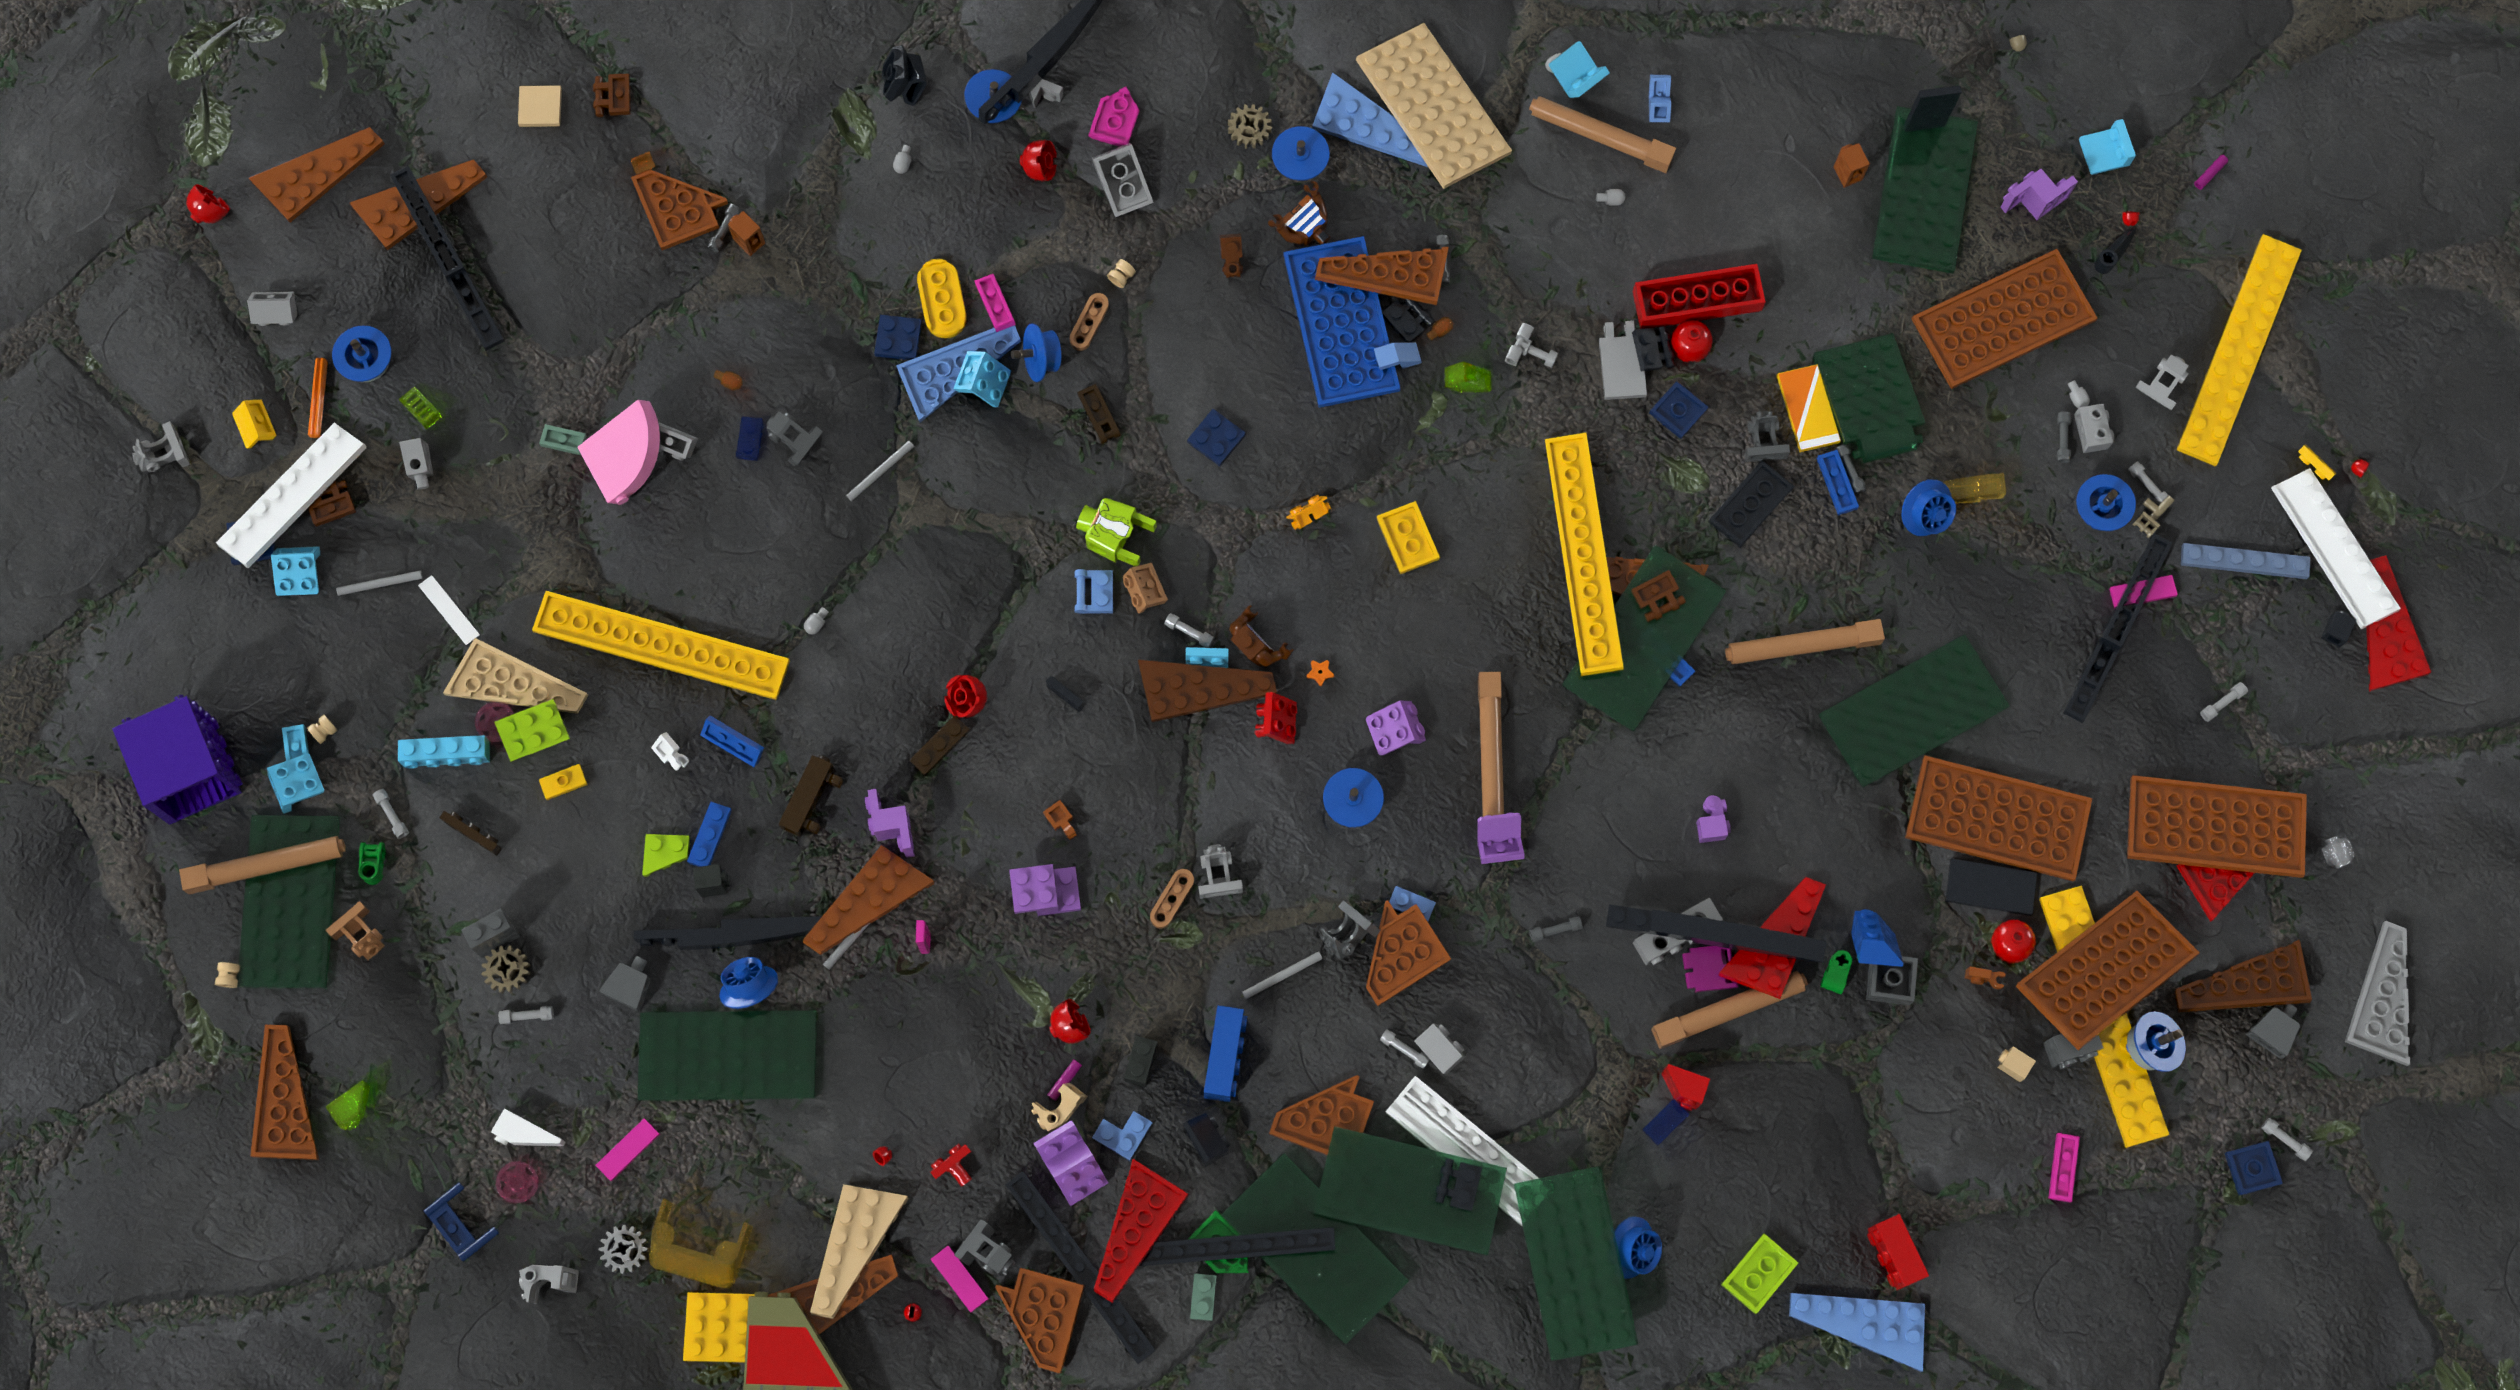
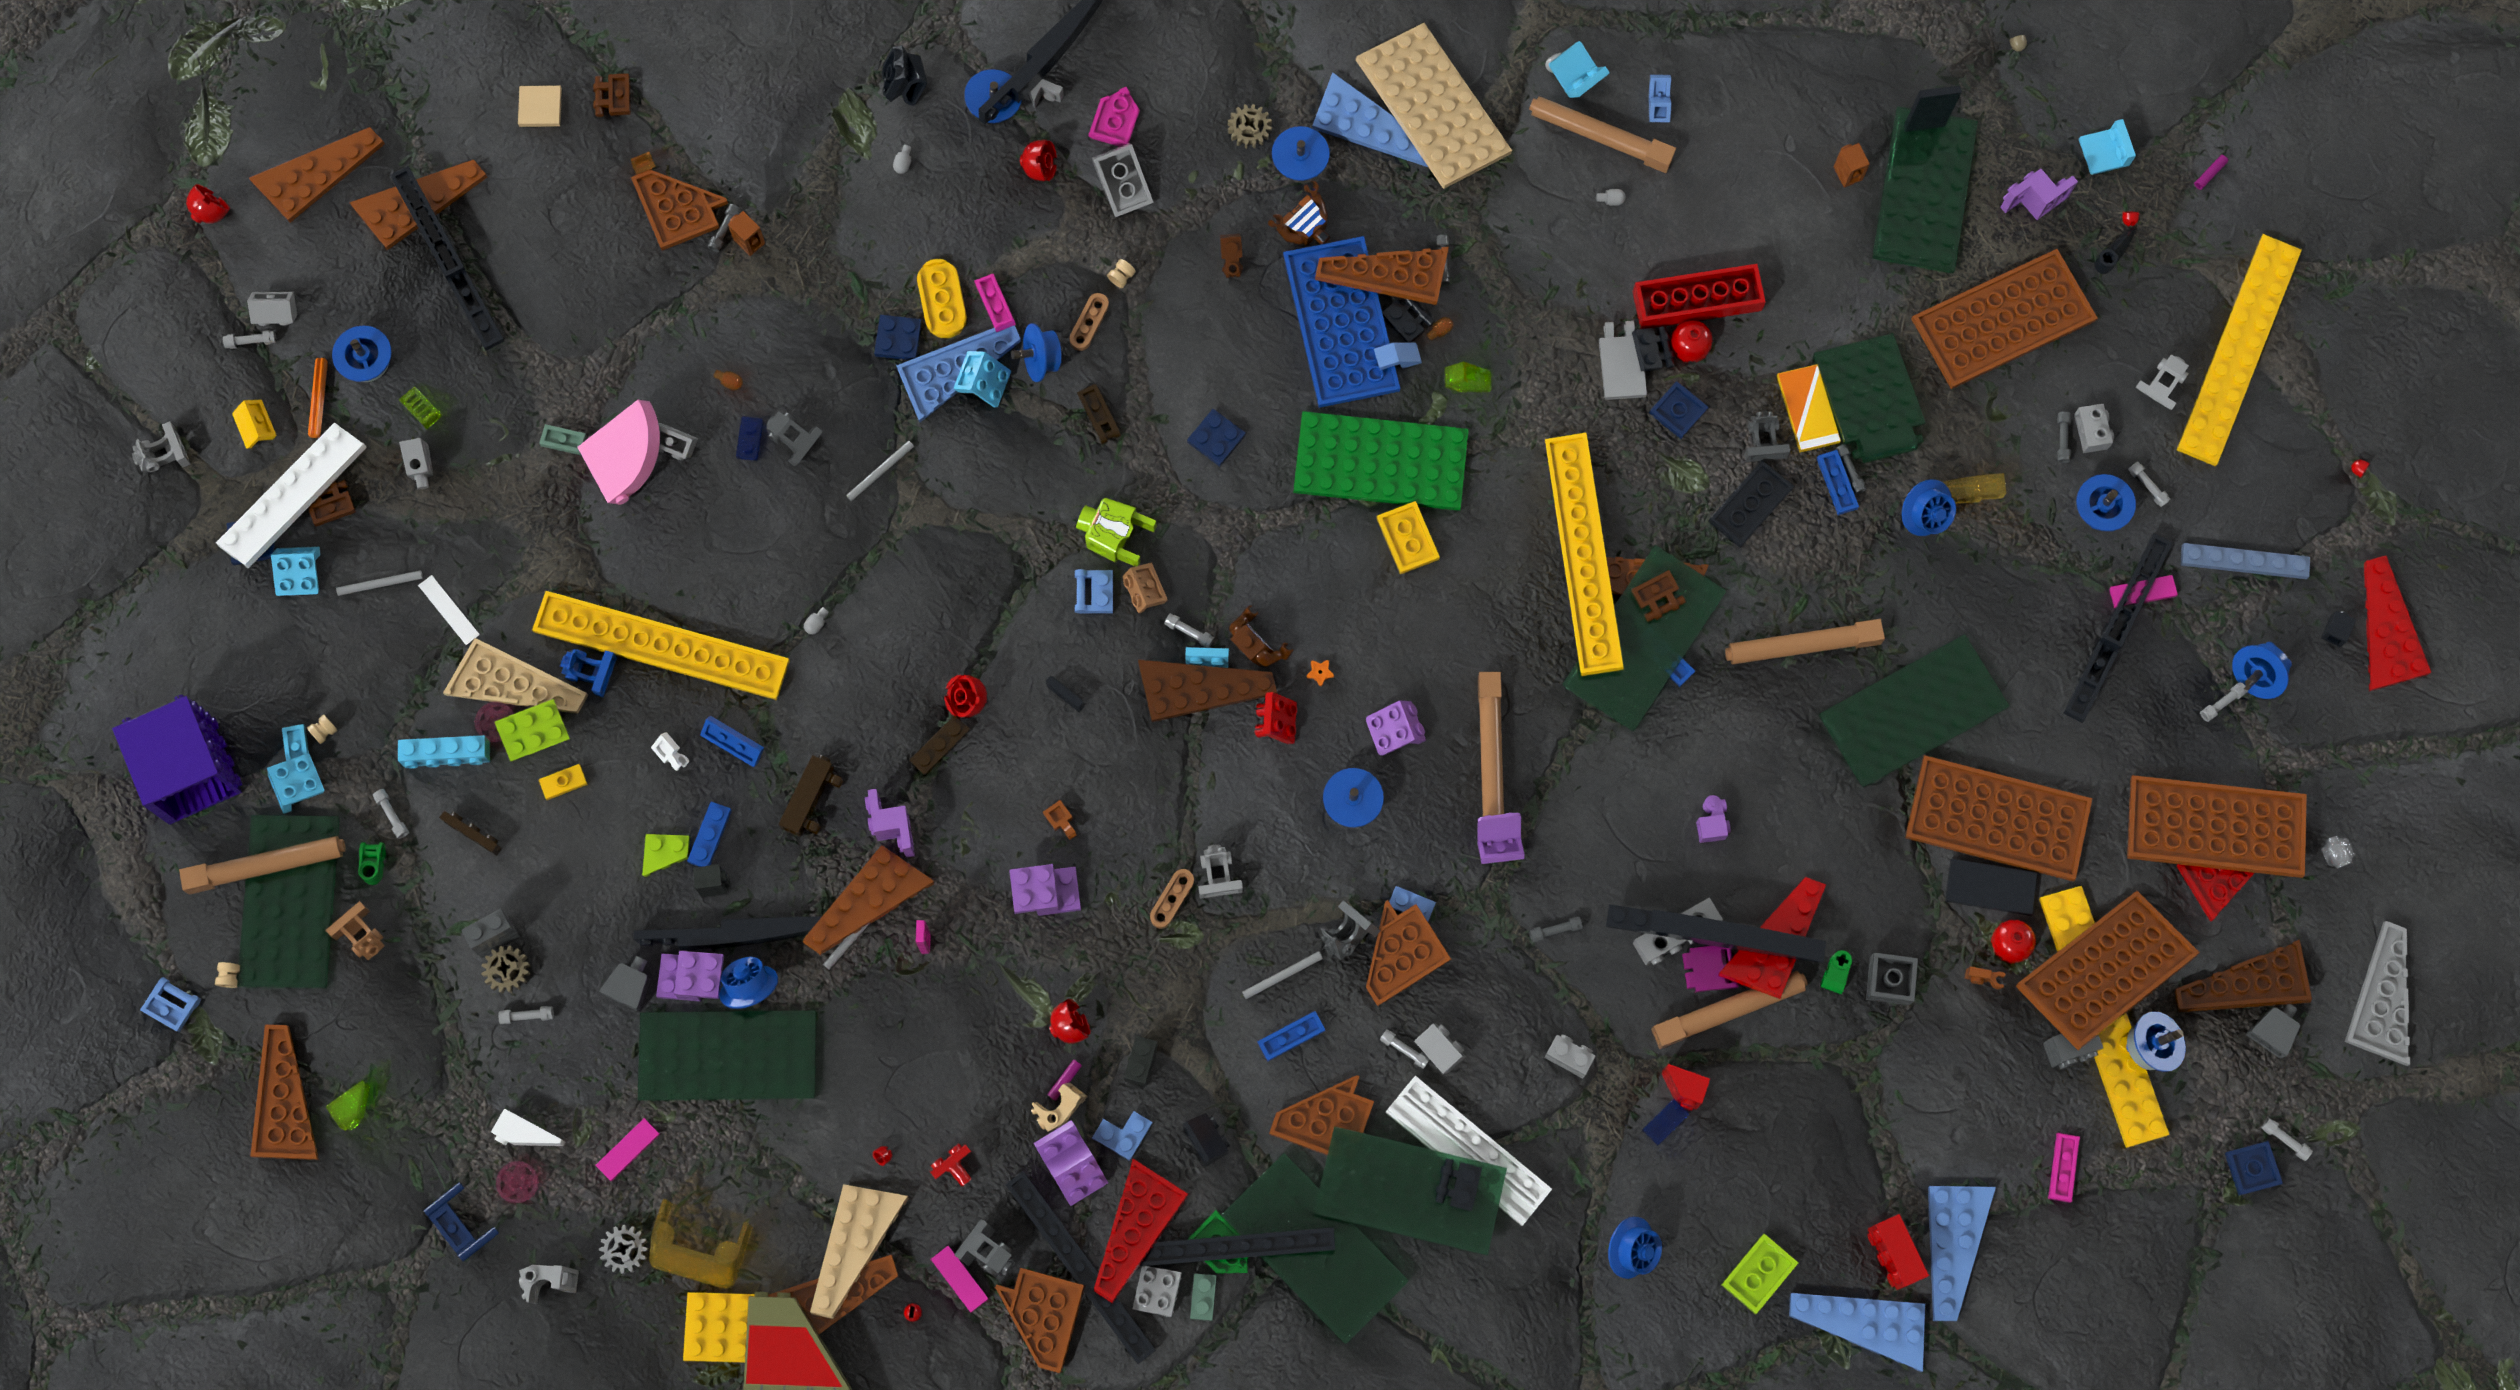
(166, 1011): none -> medium blue plate
(231, 341): none -> light grey bar
(573, 664): none -> blue tile
(690, 976): none -> medium lavender bracket
(1157, 1291): none -> light grey hinge
(1223, 1054): blue brick -> none
(1291, 1036): none -> blue plate
(1301, 514): light orange hinge -> none
(1381, 460): none -> green plate
(1524, 346): light grey bar -> none
(1570, 1056): none -> light grey brick
(1575, 1263): clear green plate -> none
(1874, 940): blue slope -> none
(1956, 1229): none -> medium blue wing
(2015, 1063): tan brick -> none
(2078, 395): light grey cylinder -> none
(2151, 519): dark tan arm -> none
(2262, 670): none -> blue piece
(2322, 468): yellow plate -> none
(2335, 548): white plate -> none

